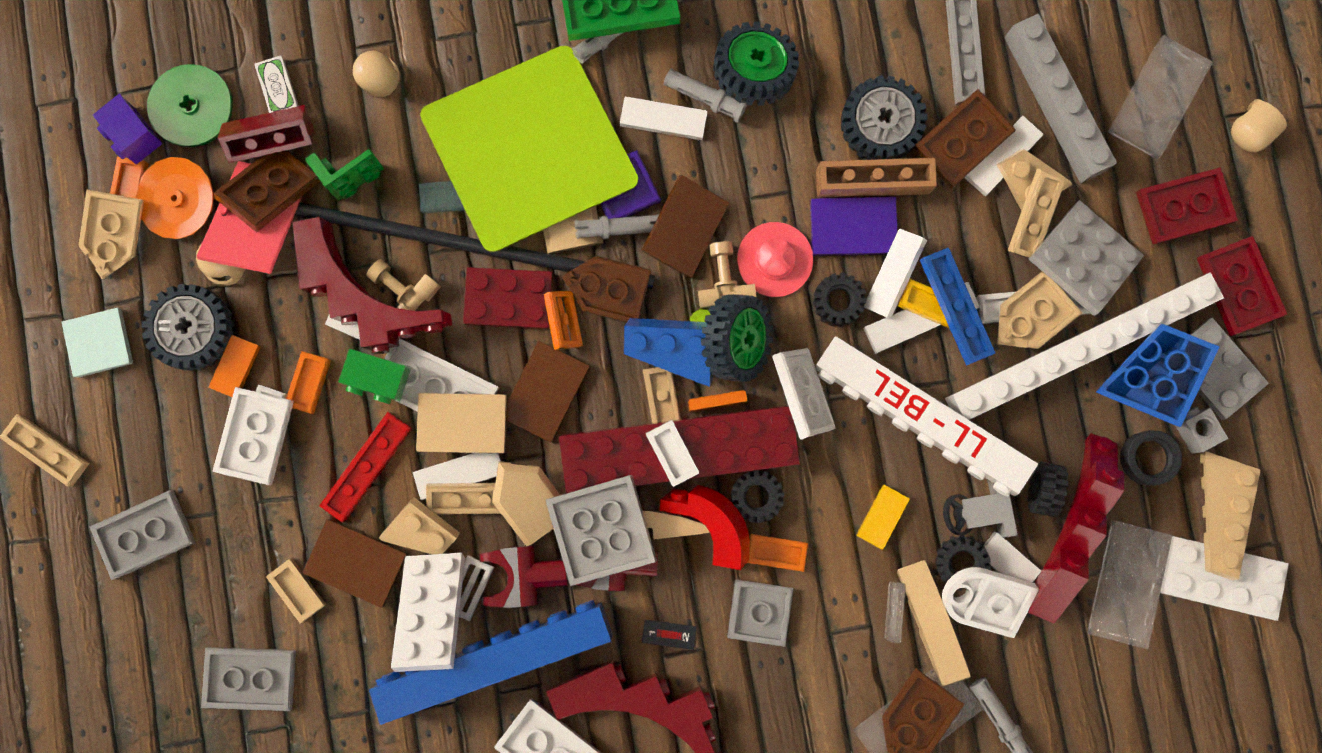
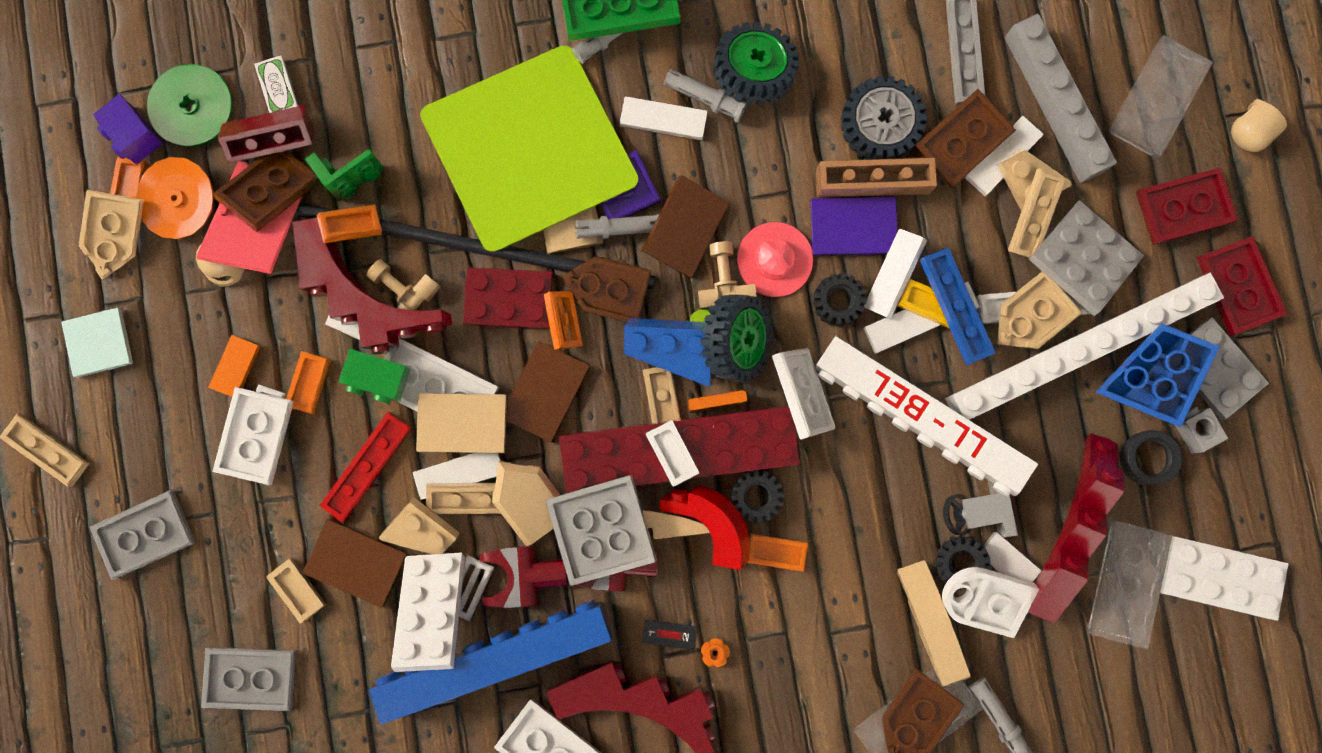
(170, 317): wheel -> none
(349, 223): none -> orange tile
(376, 73): tan helmet -> none
(439, 197): clear light blue tile -> none
(723, 653): none -> orange plate
(760, 612): light grey tile -> none
(882, 517): yellow tile -> none
(895, 611): clear tile -> none
(1047, 489): black tyre -> none
(1228, 511): tan wing -> none

